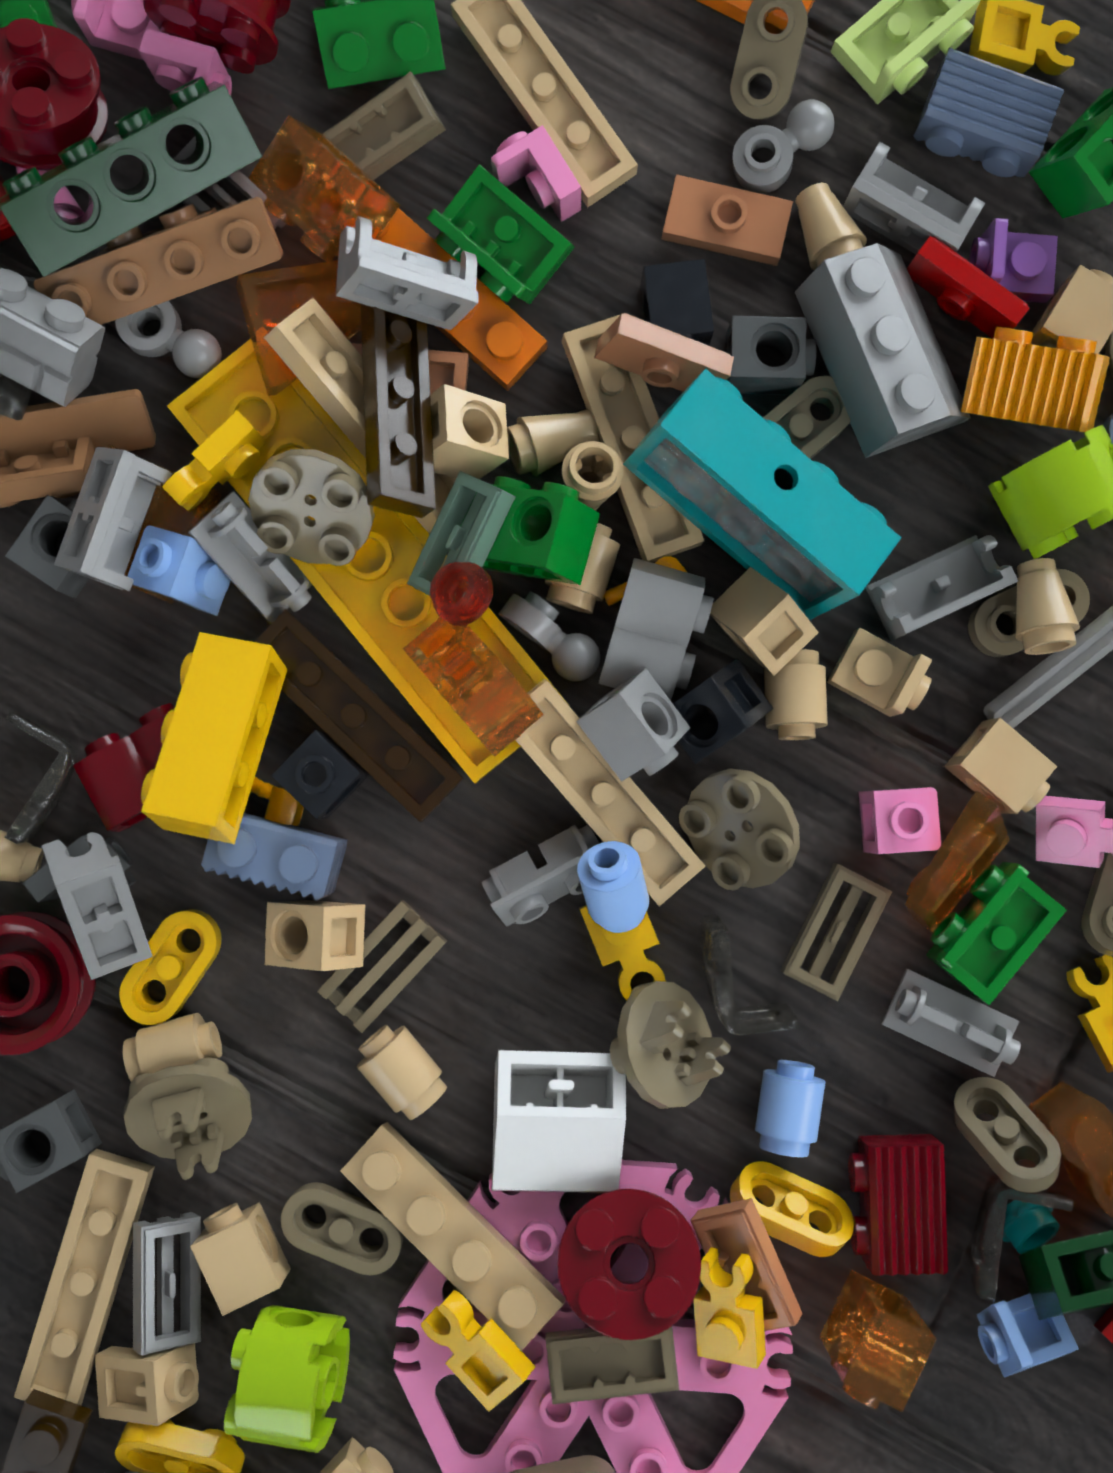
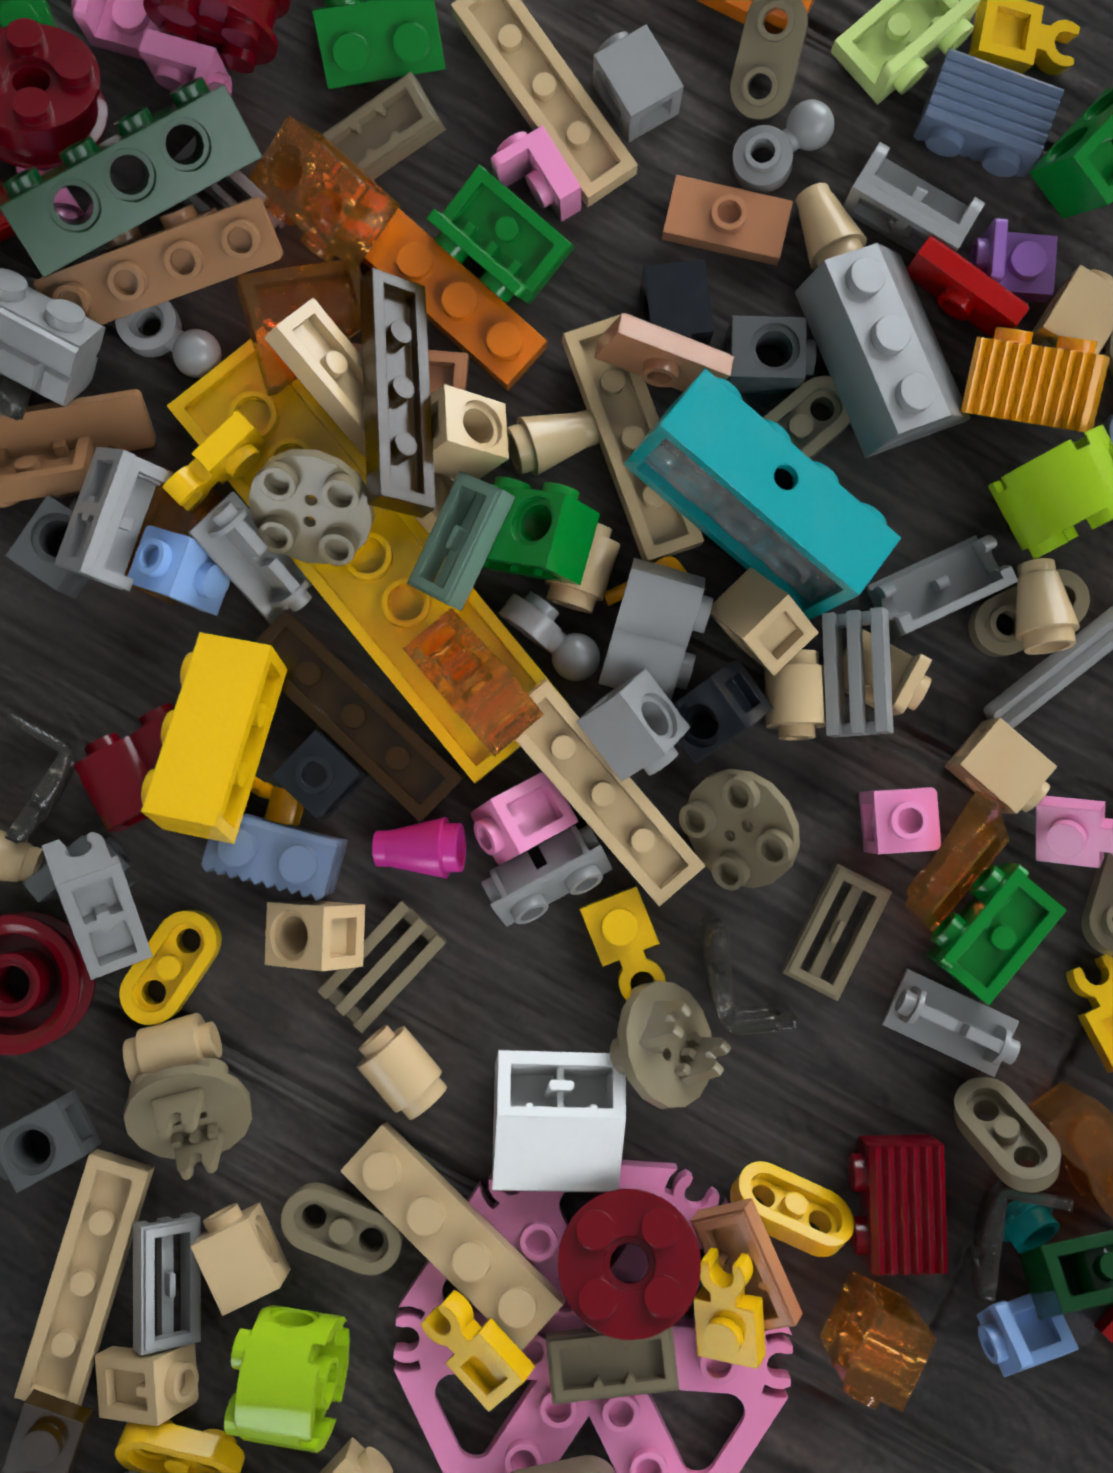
(403, 279): light grey hinge -> none
(422, 848): none -> dark pink cone
(452, 583): clear red plate -> none
(521, 818): none -> bright pink bracket
(593, 471): tan cone -> none
(613, 886): light blue brick -> none
(636, 82): none -> light grey brick
(789, 1108): light blue brick -> none
(834, 674): none -> light grey tile

